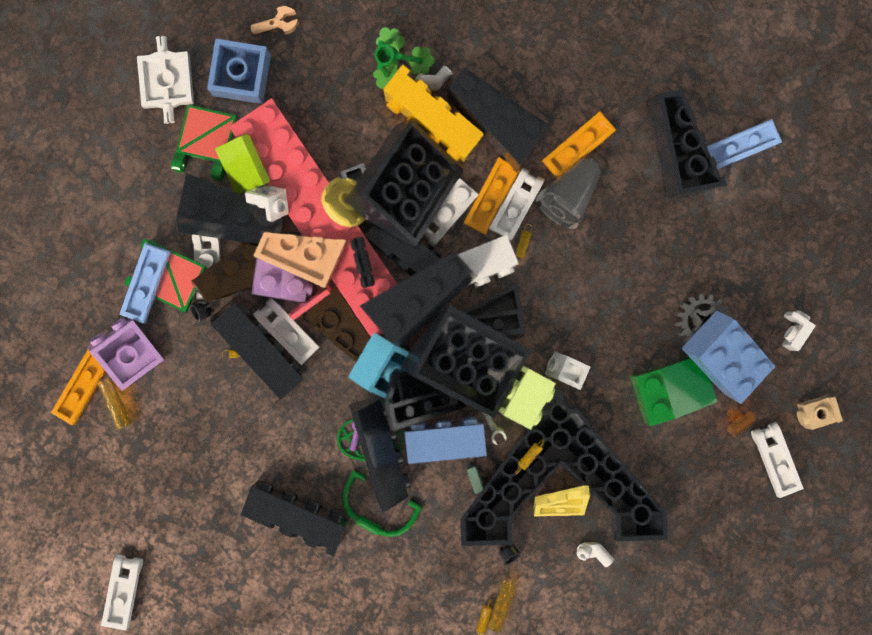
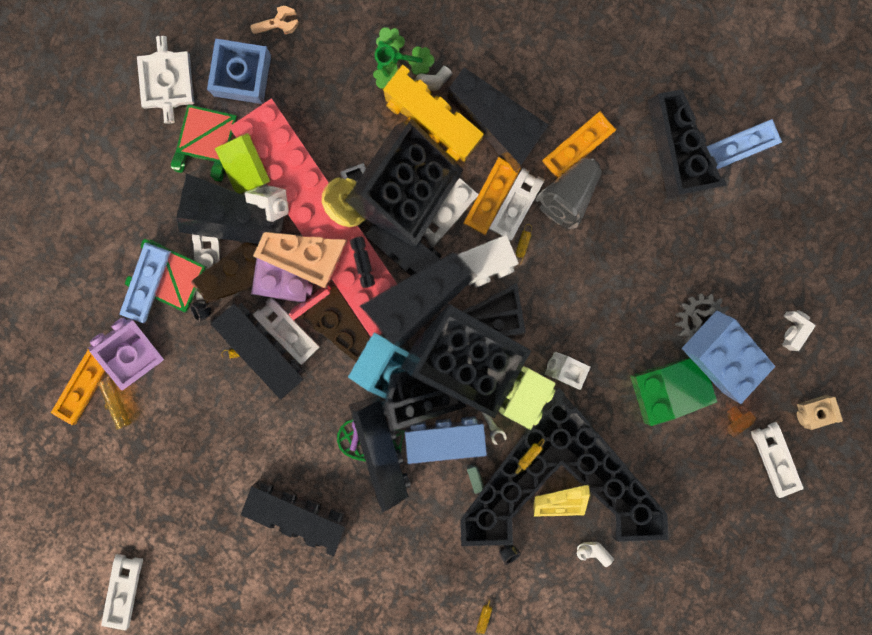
(369, 525): green piece -> none
(501, 607): clear yellow axle -> none

